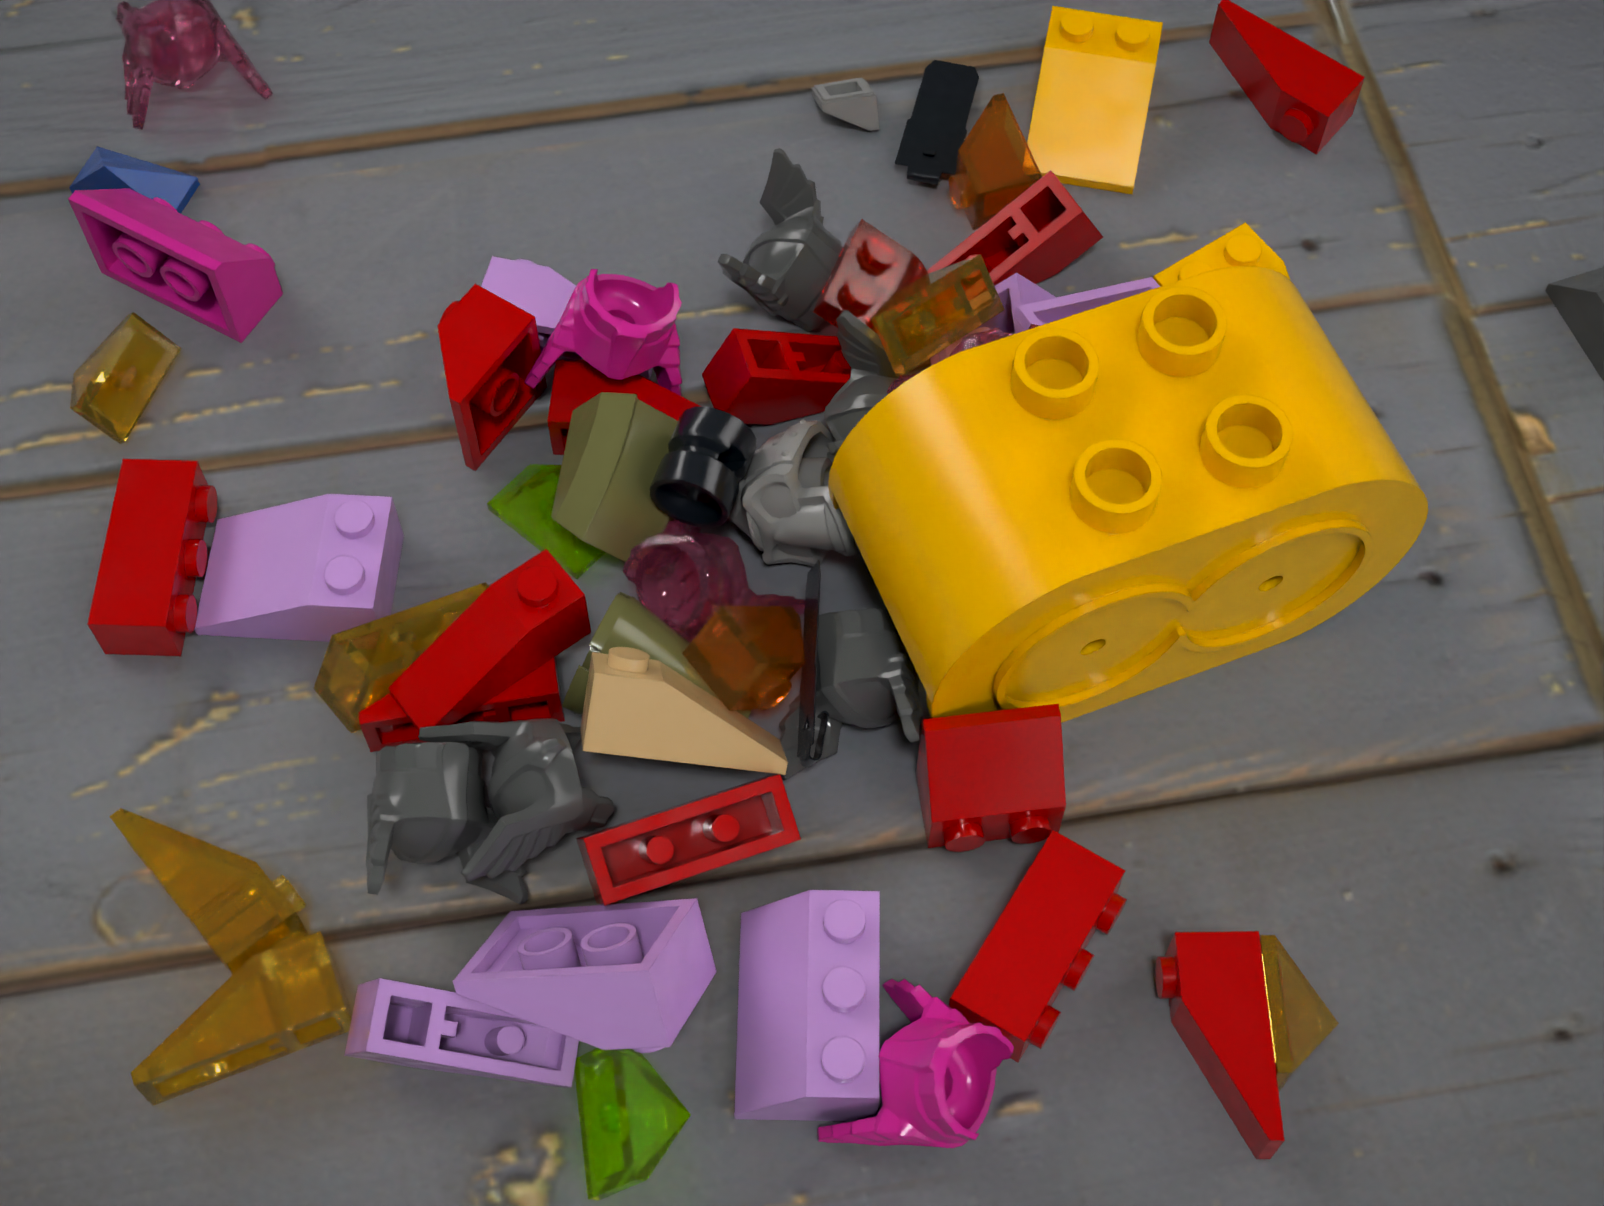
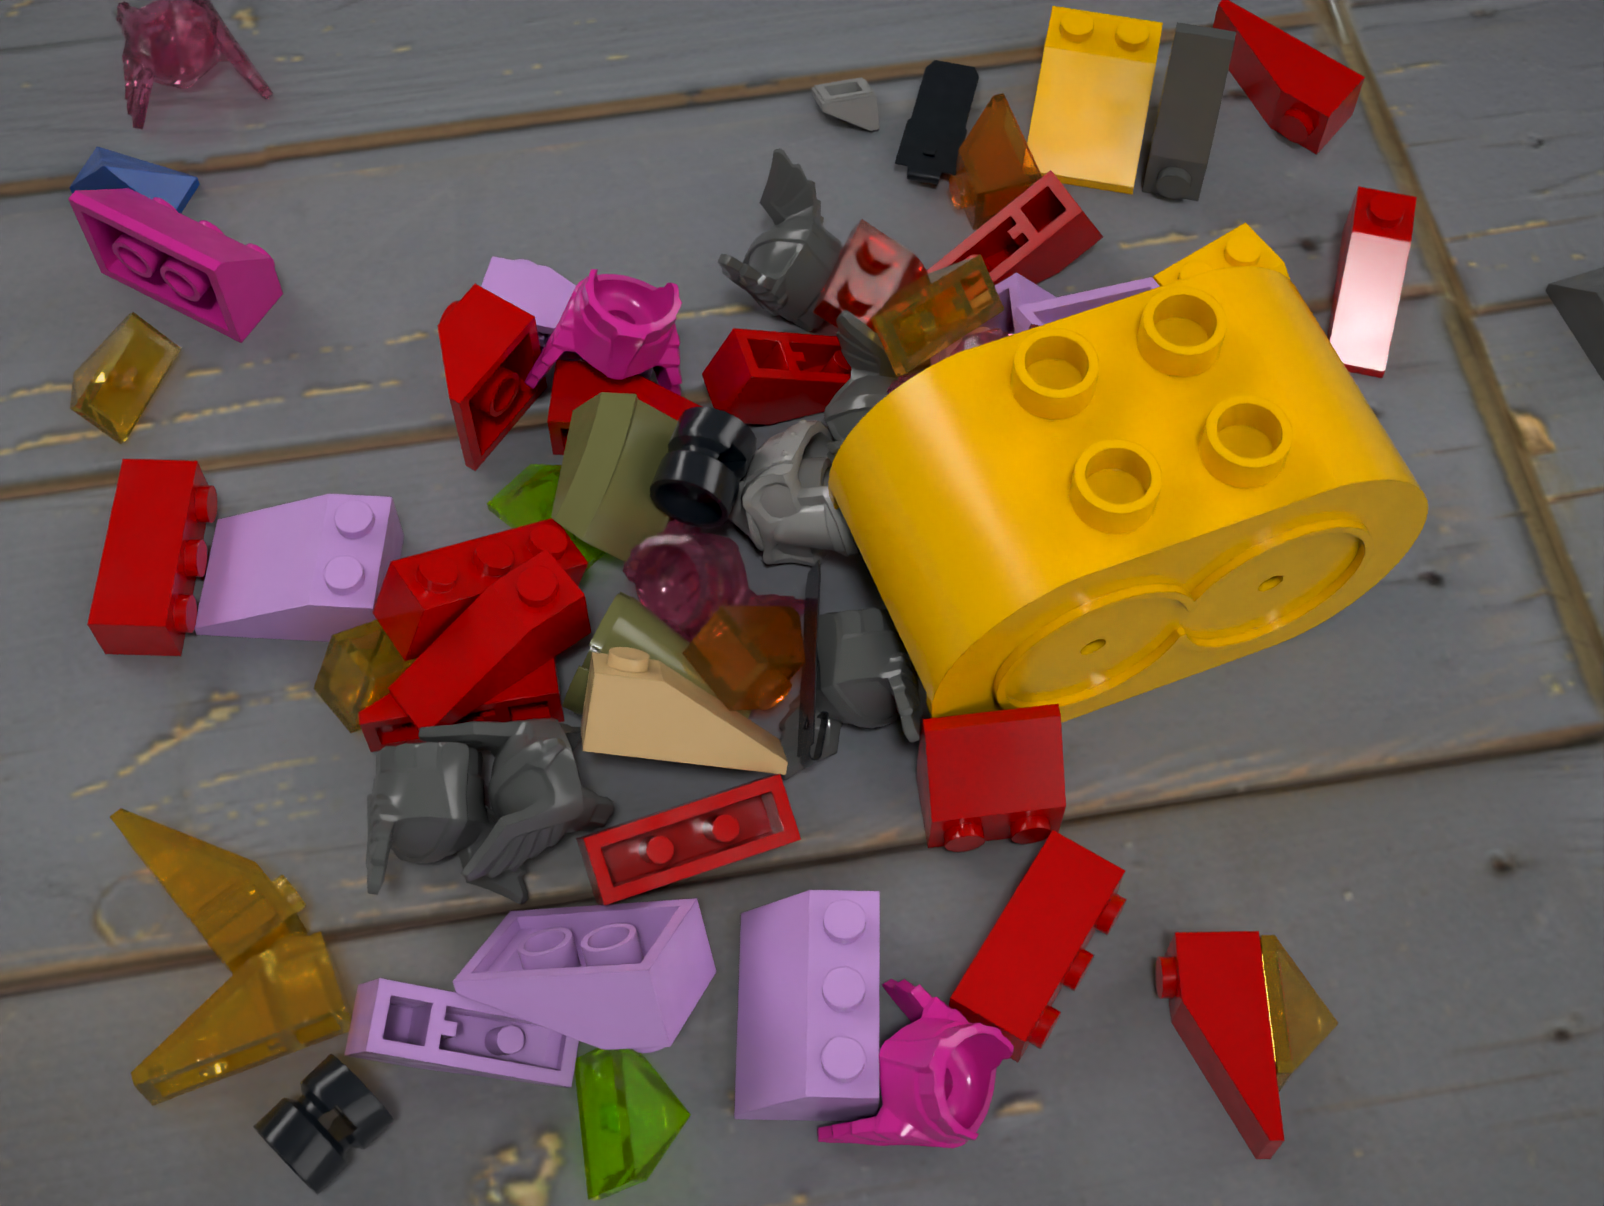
(304, 1142): none -> black wheel
(436, 586): none -> red brick
(1188, 111): none -> dark grey slope
(1370, 278): none -> slope

